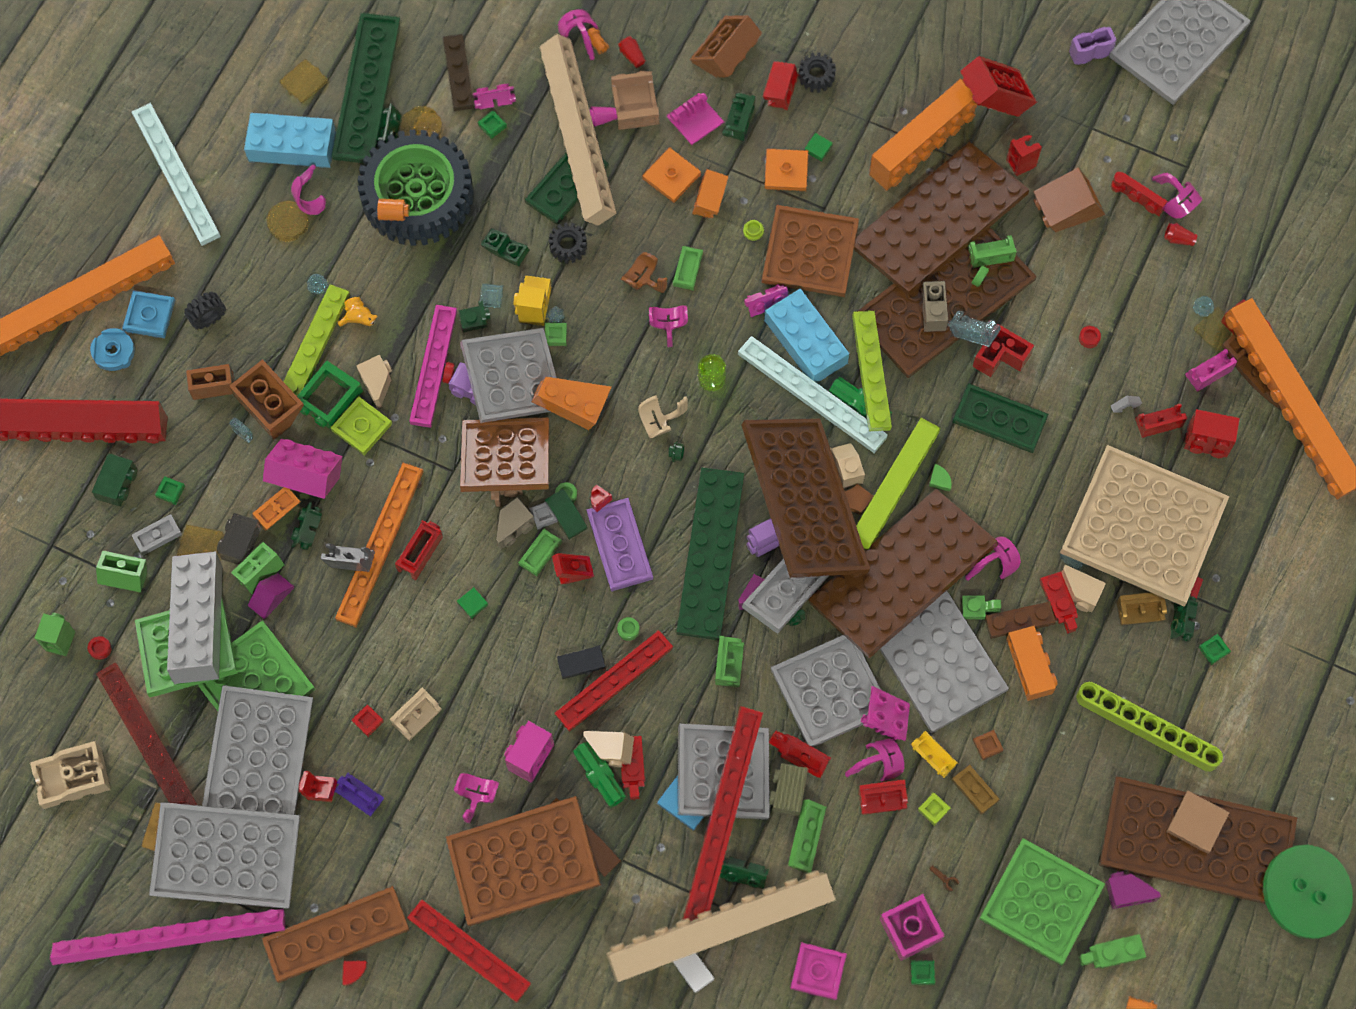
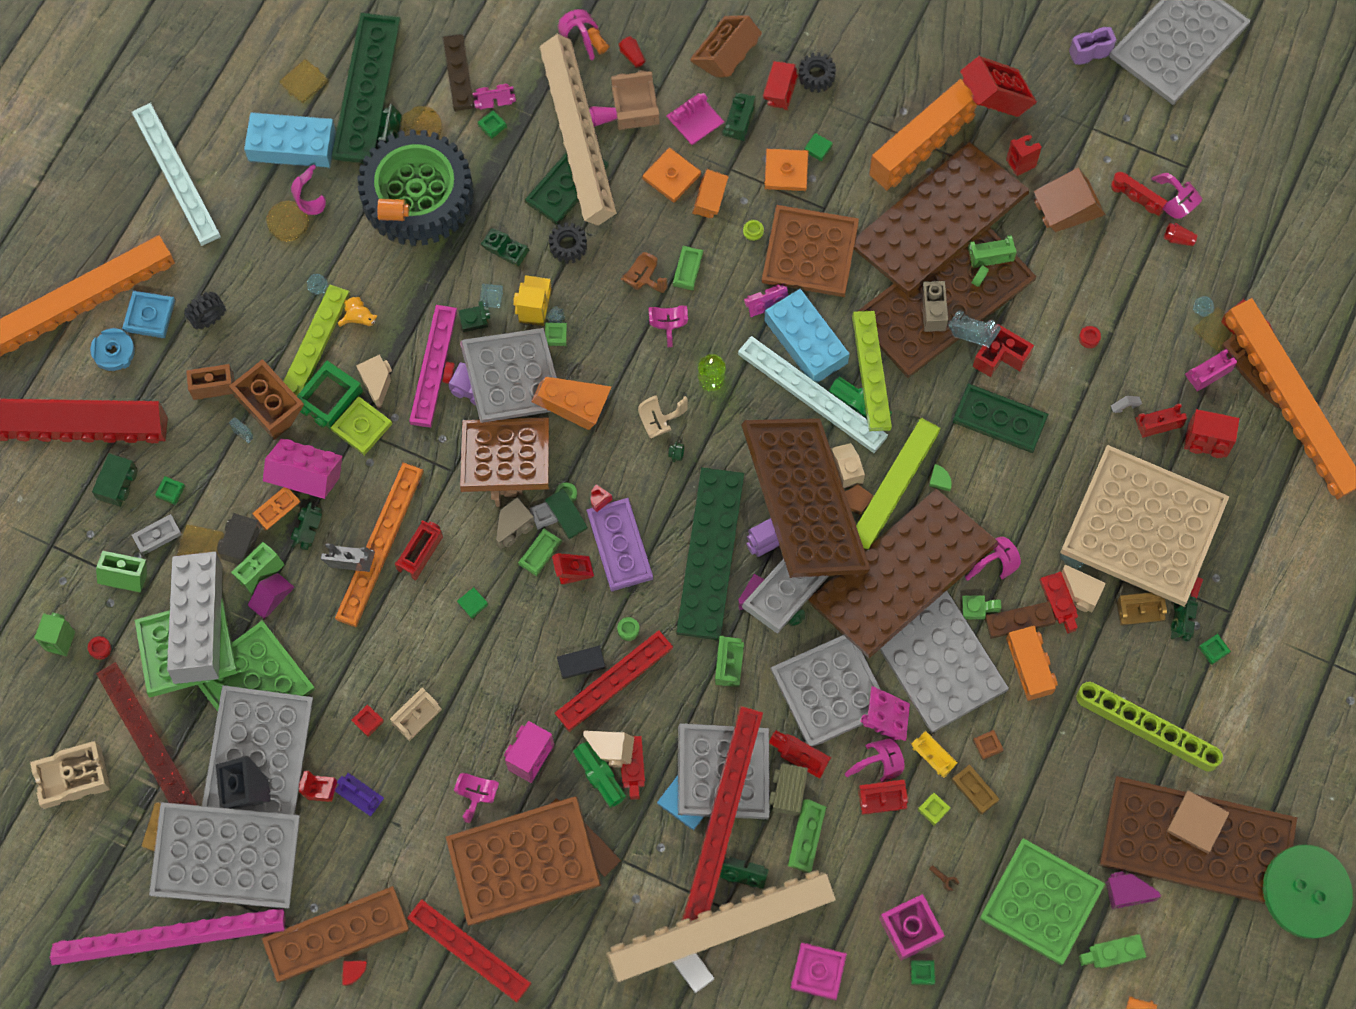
(241, 784): none -> black slope

